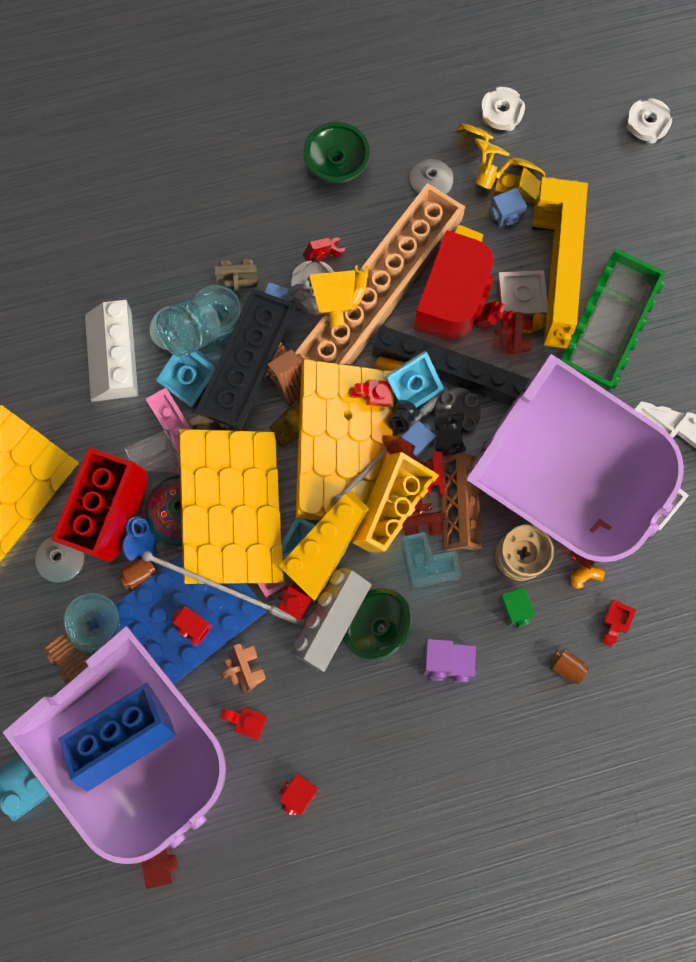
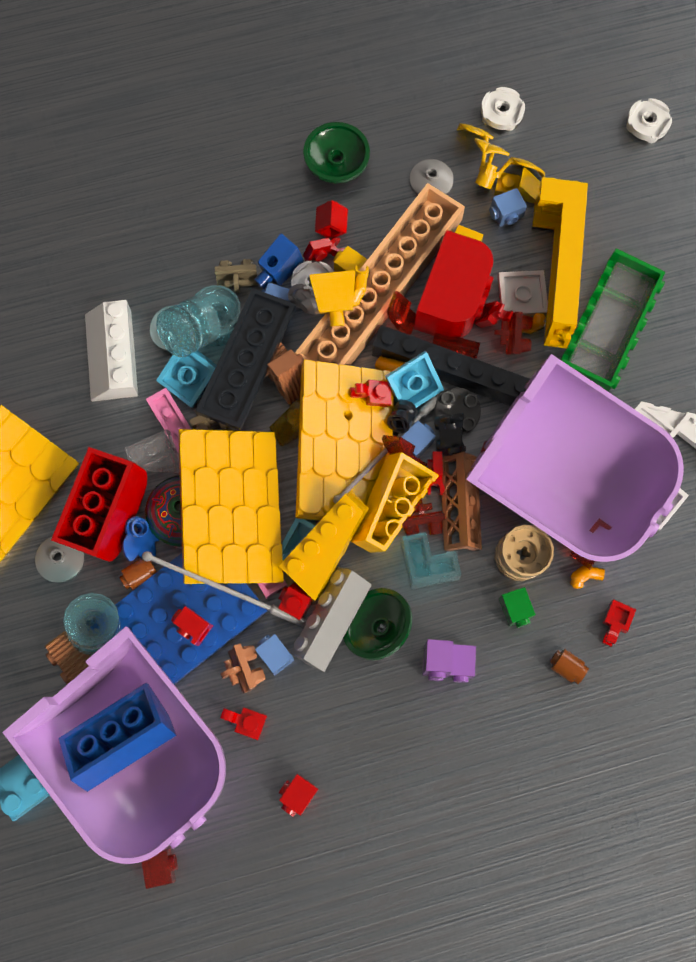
(274, 653): none -> medium blue brick
(278, 262): none -> blue torso
(331, 219): none -> red brick
(348, 260): none -> yellow brick
(400, 313): none -> clear red slope
(457, 344): none -> clear red piece

